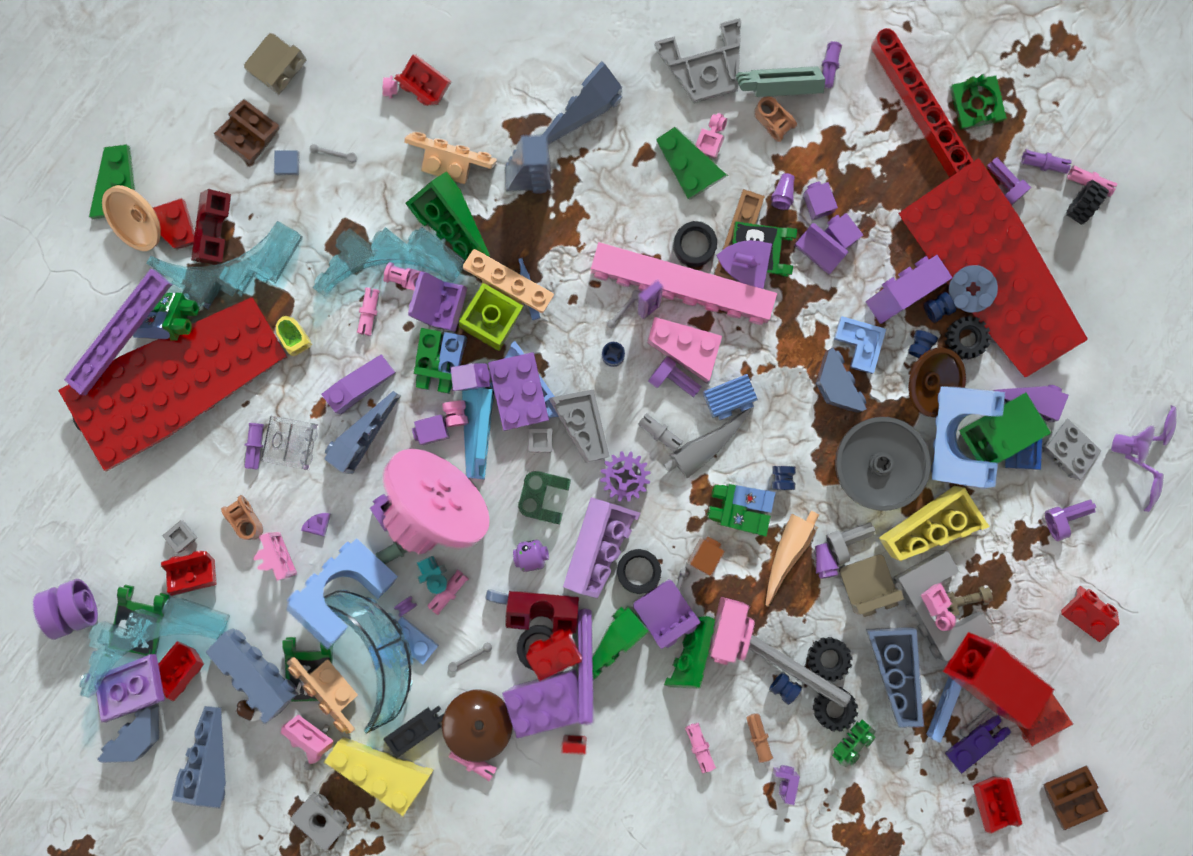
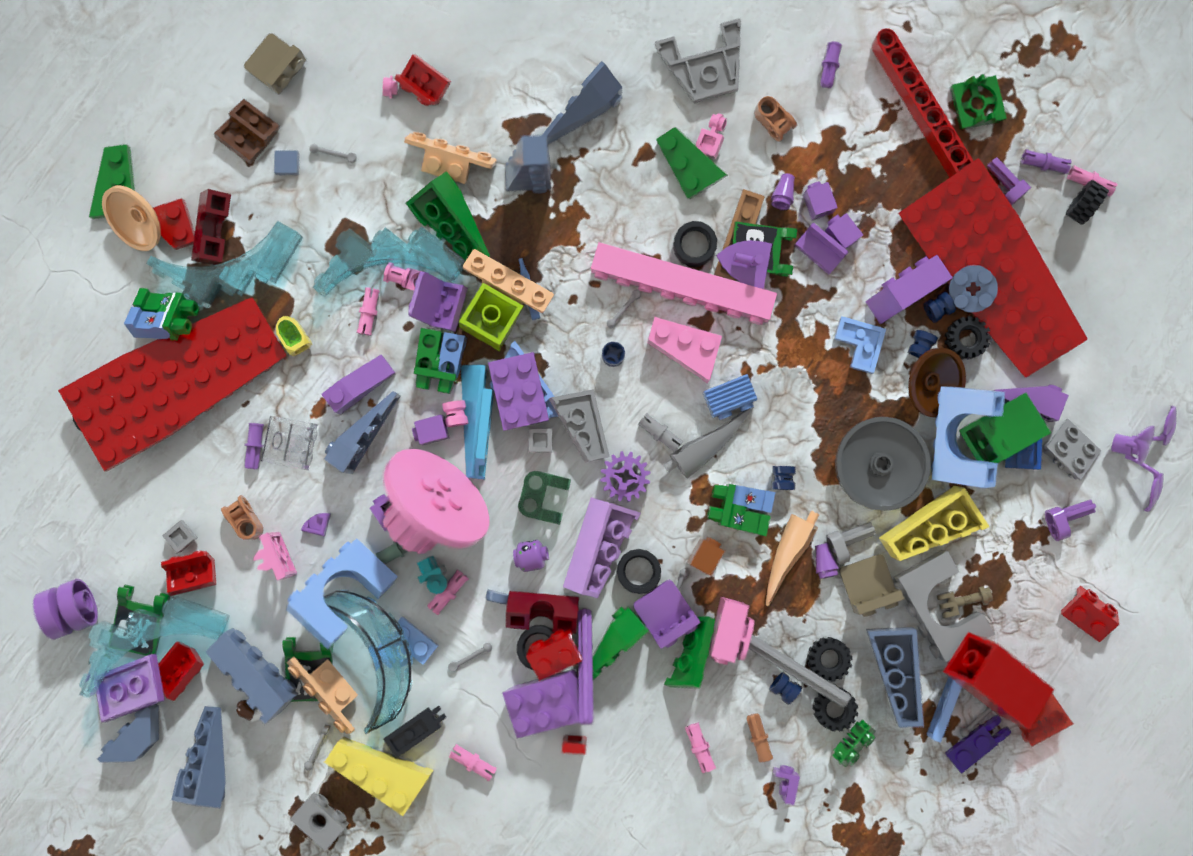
(118, 332): medium lavender plate -> none
(307, 737): bright pink tile -> none
(405, 606): medium lavender bush -> none
(460, 729): reddish brown dish -> none
(470, 377): brick -> none
(650, 299): medium lavender tile -> none
(668, 369): medium lavender piece -> none
(782, 81): sand green hinge -> none
(837, 384): sand blue slope -> none
(937, 604): bright pink plate -> none
(997, 803): red bracket -> none
(1075, 797): reddish brown slope -> none

